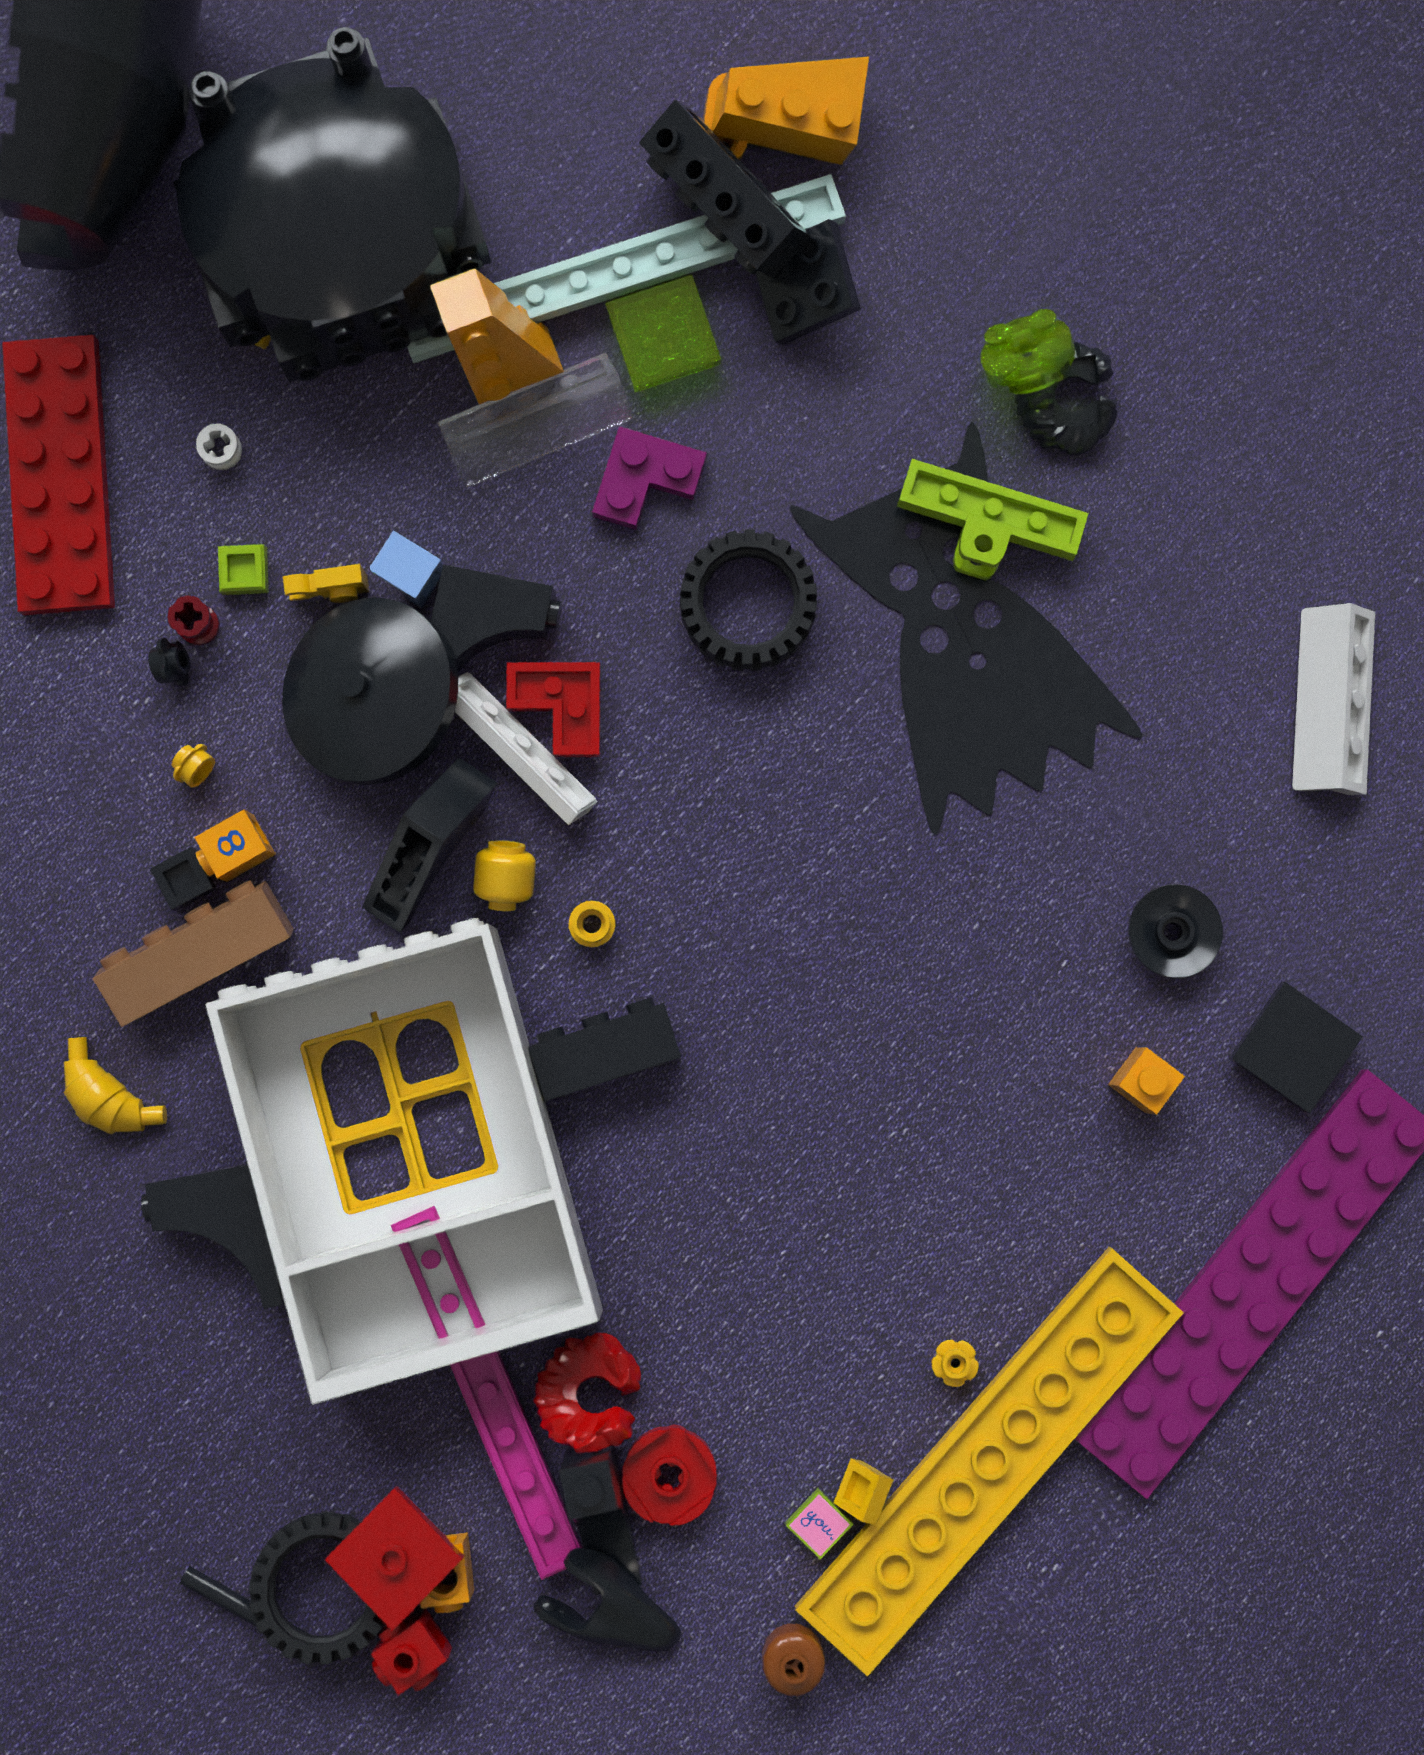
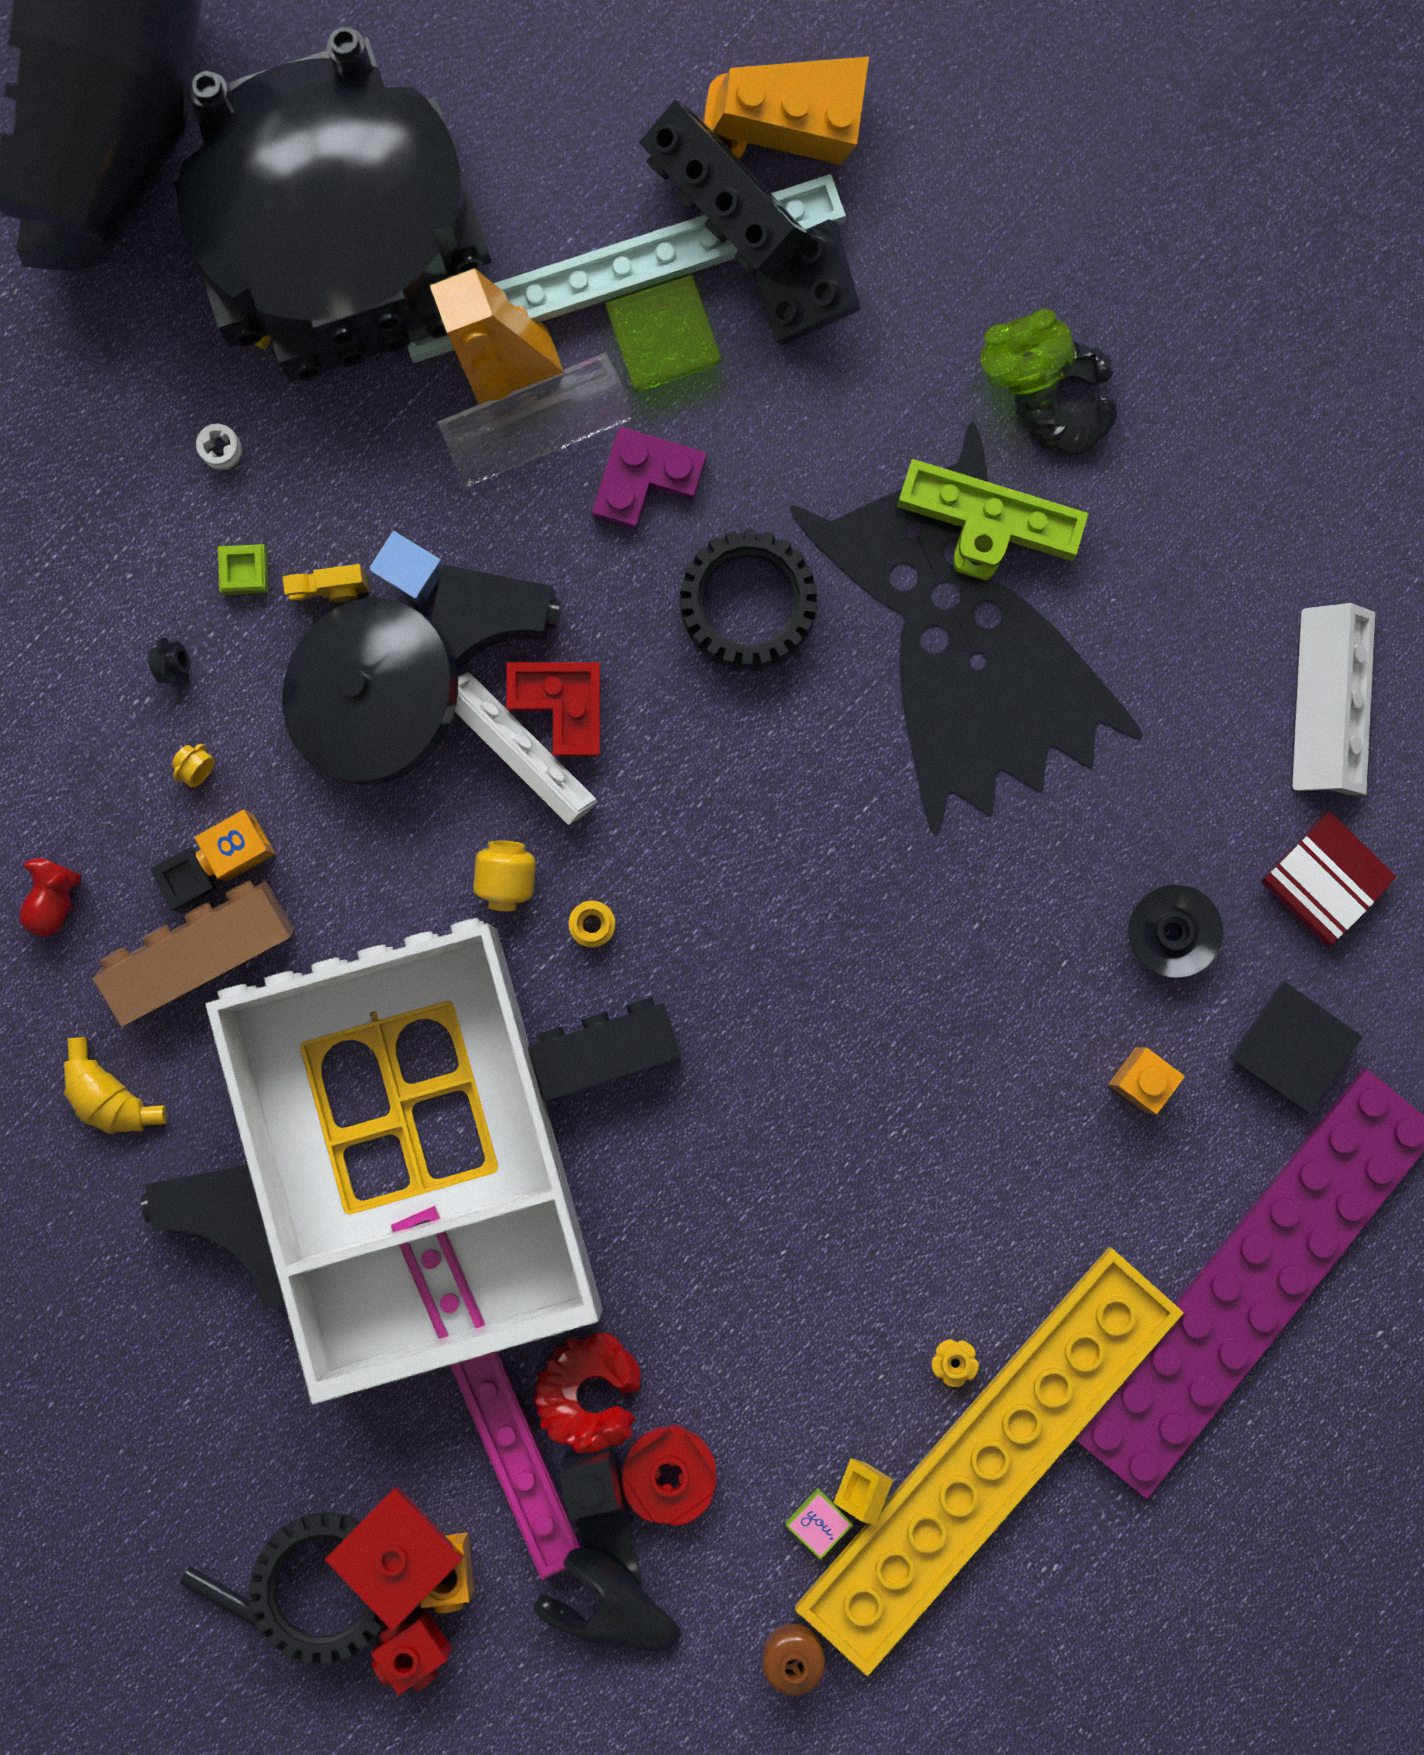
(49, 900): none -> red animal
(58, 475): red plate -> none
(203, 630): dark red bush -> none
(426, 840): black arch -> none
(1328, 879): none -> slope

